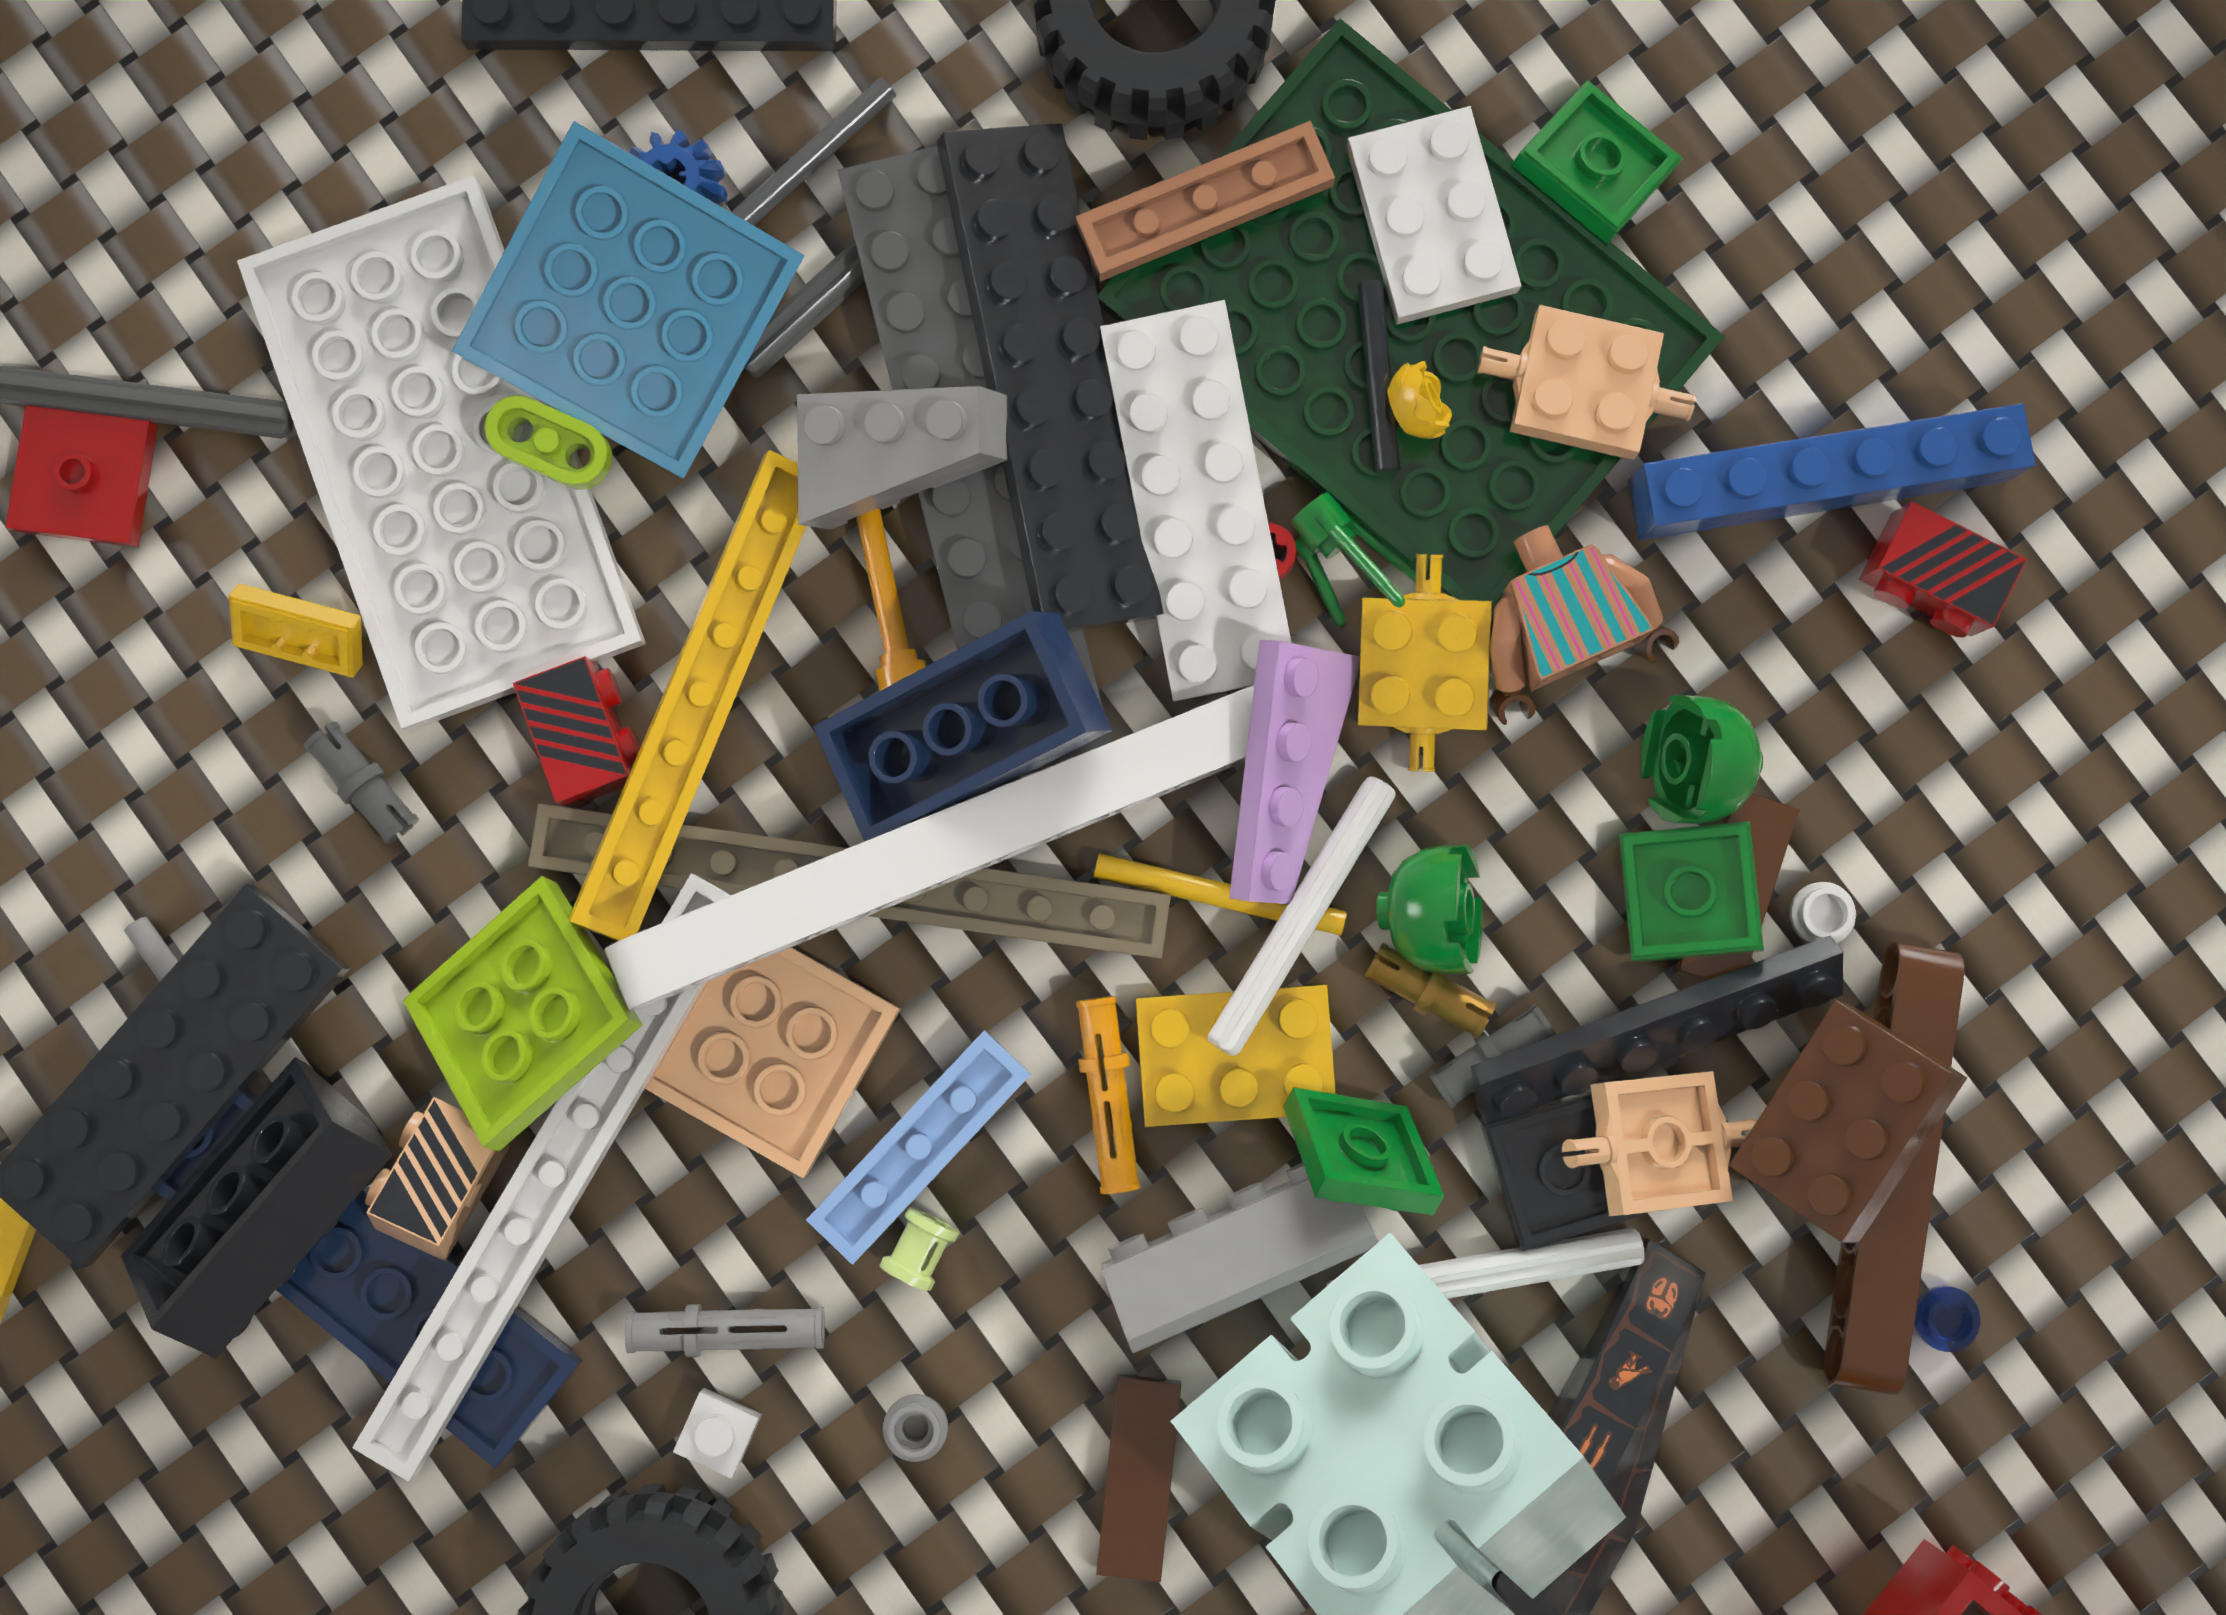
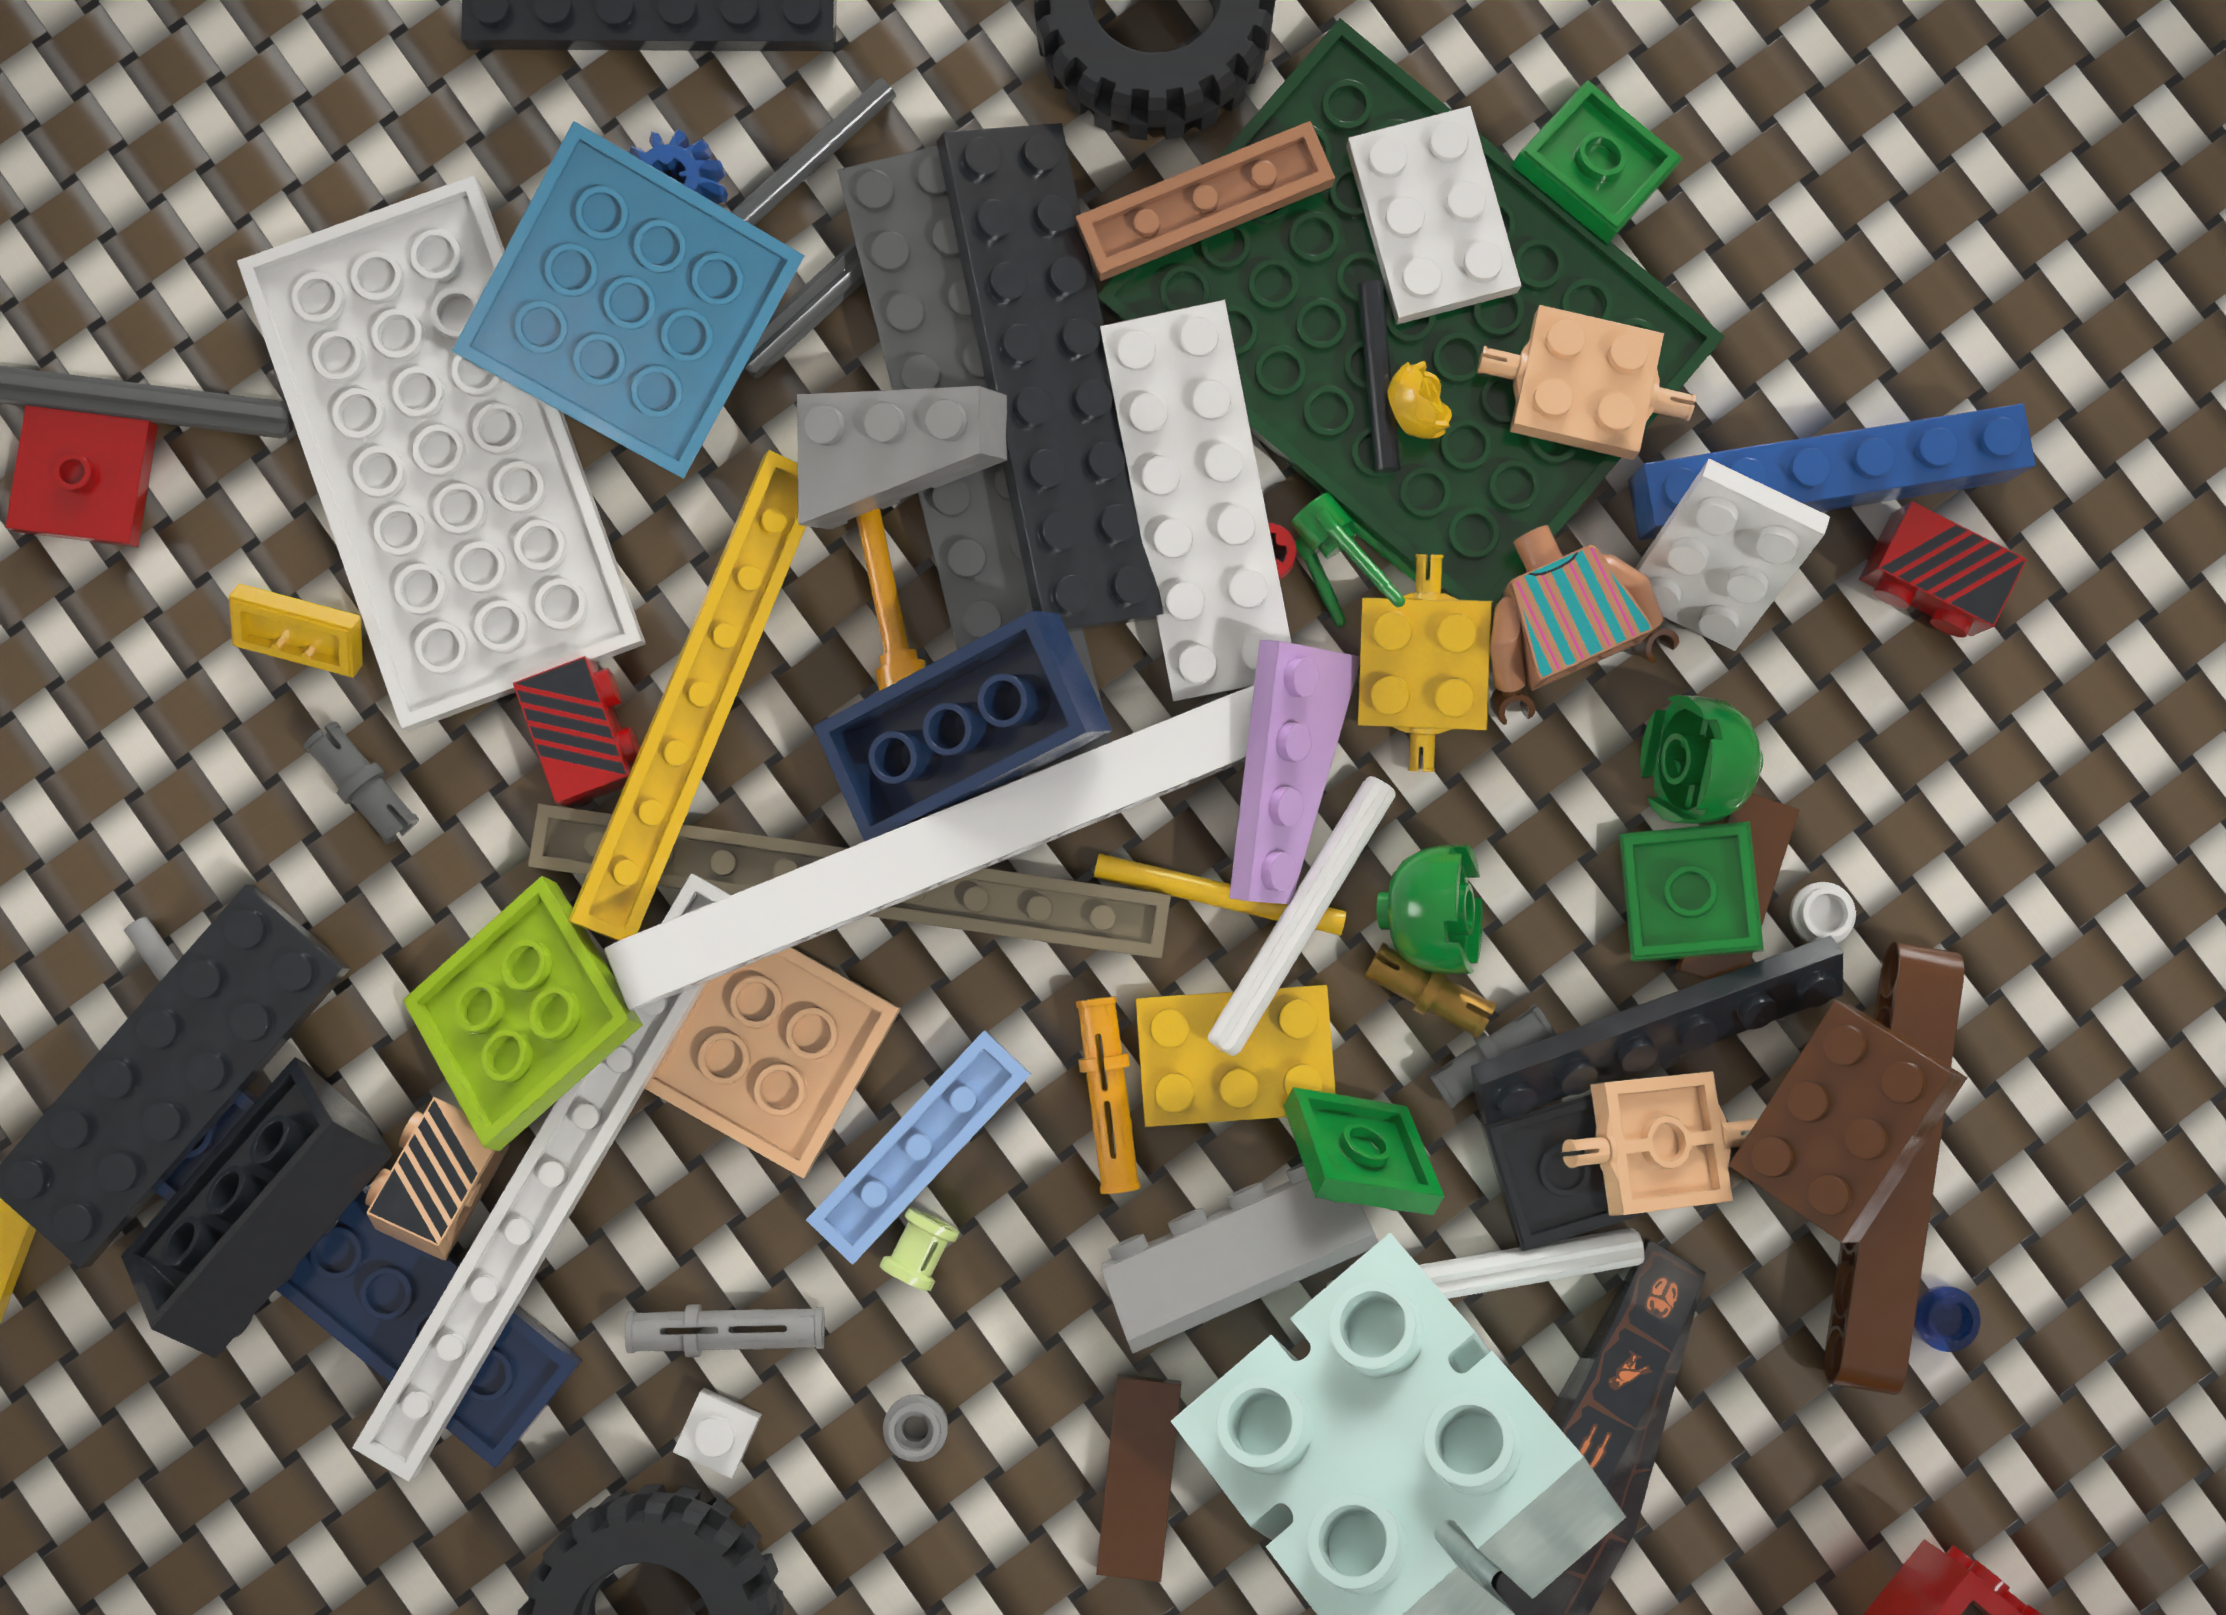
(551, 443): lime plate -> none
(1728, 553): none -> white plate

